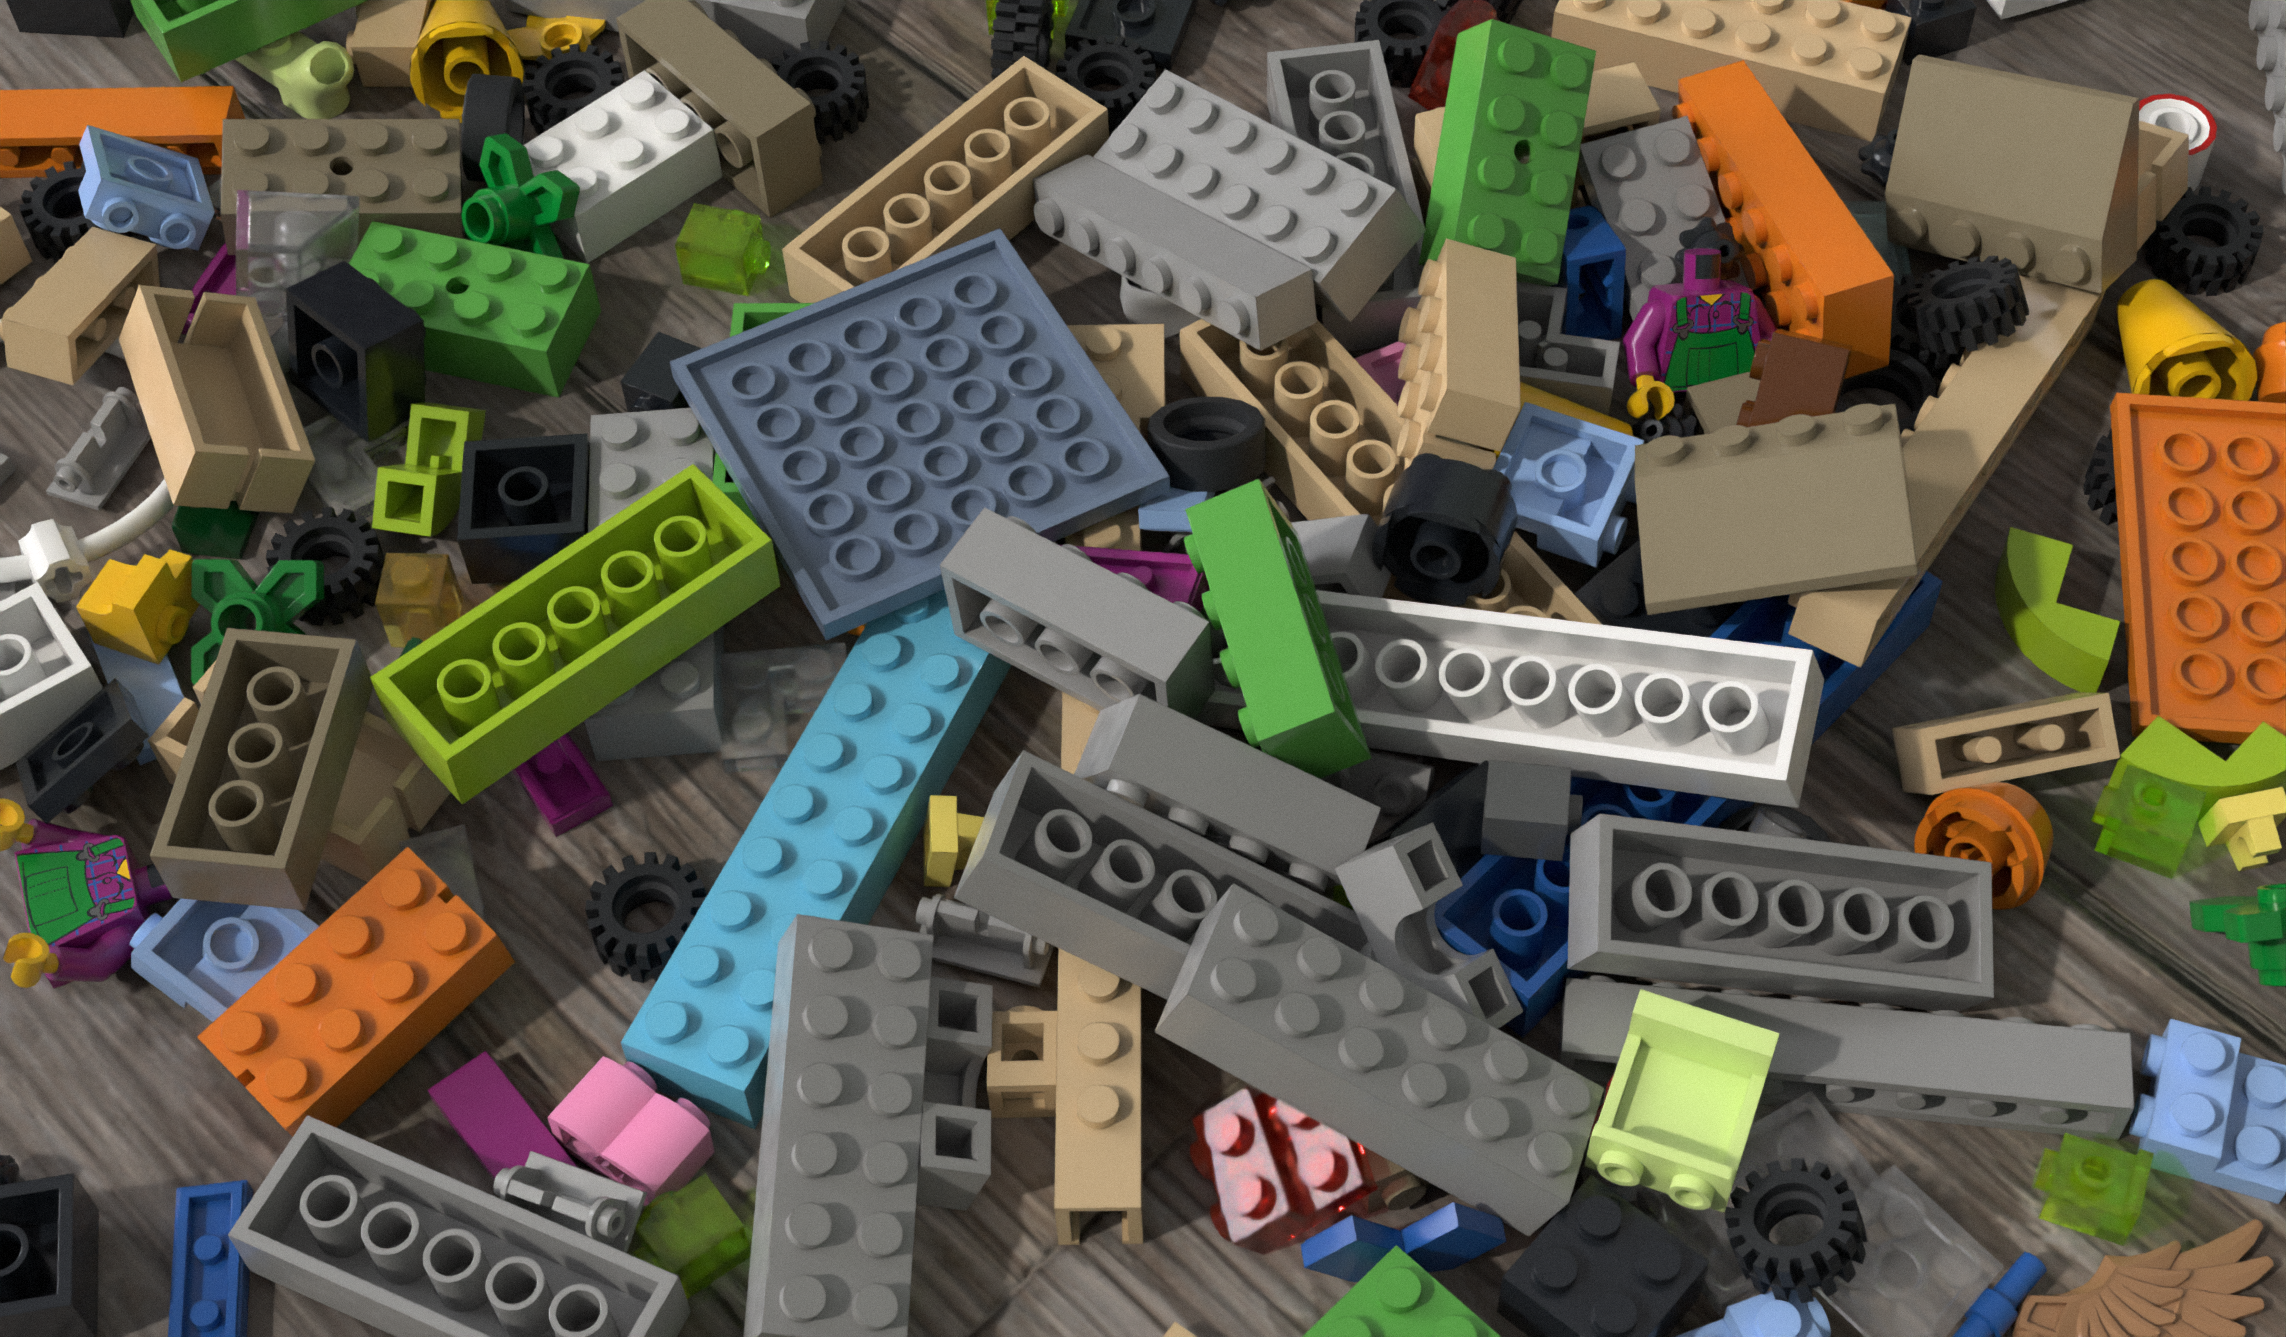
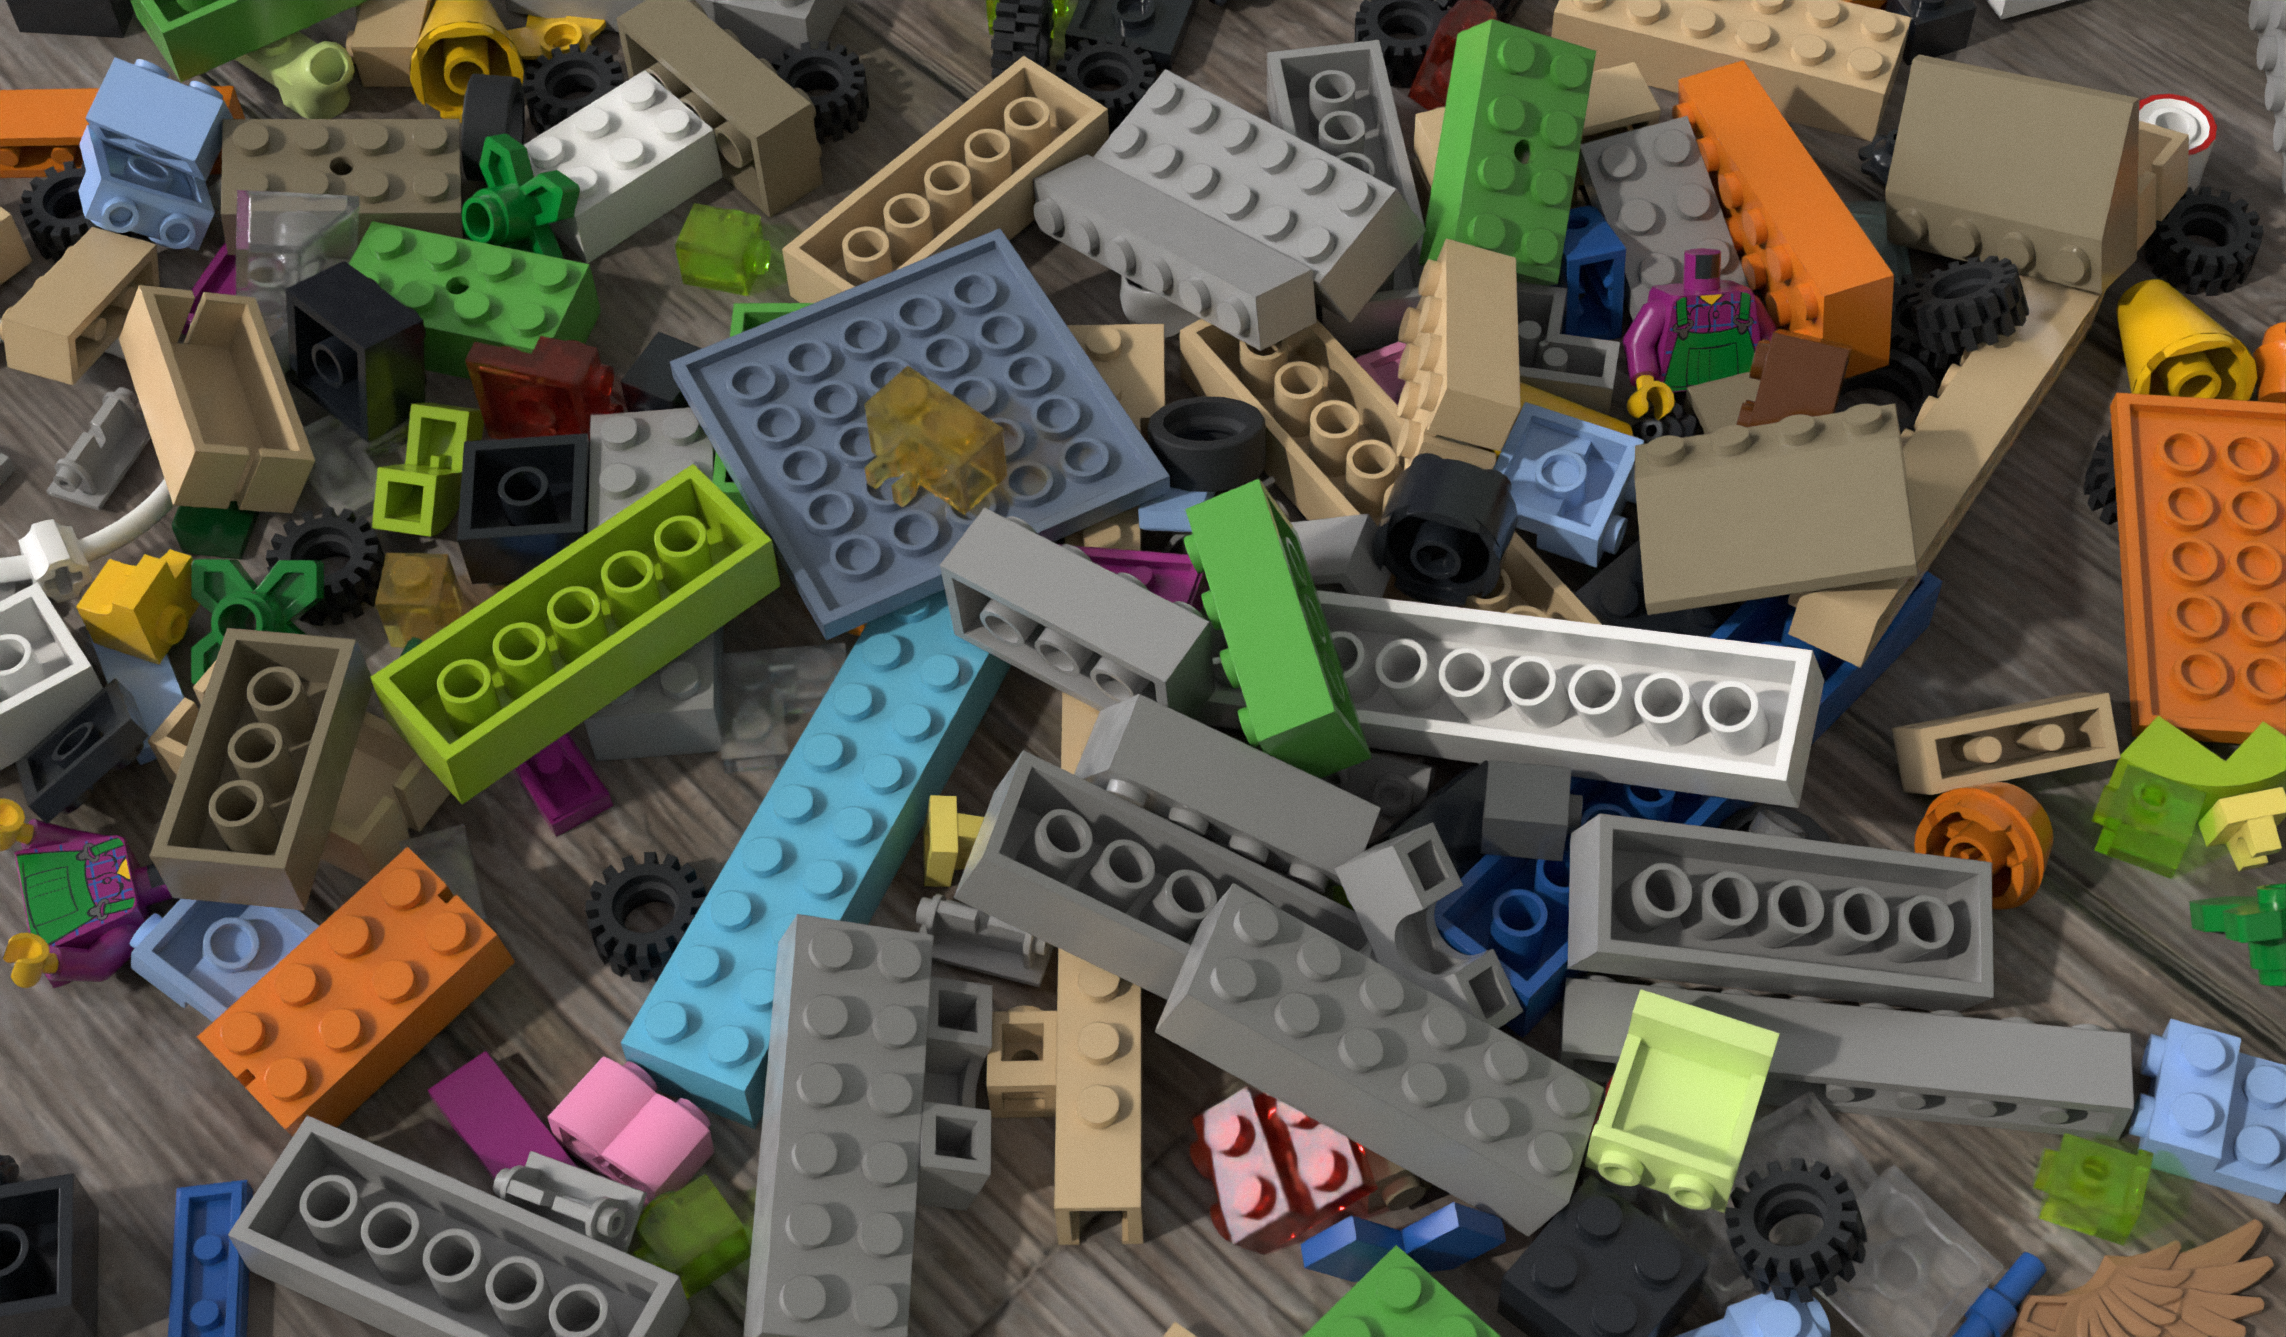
(160, 116): none -> light blue brick
(540, 391): none -> clear red plate
(932, 442): none -> clear yellow brick
(1717, 237): black plant -> none
(2055, 637): lime brick -> none

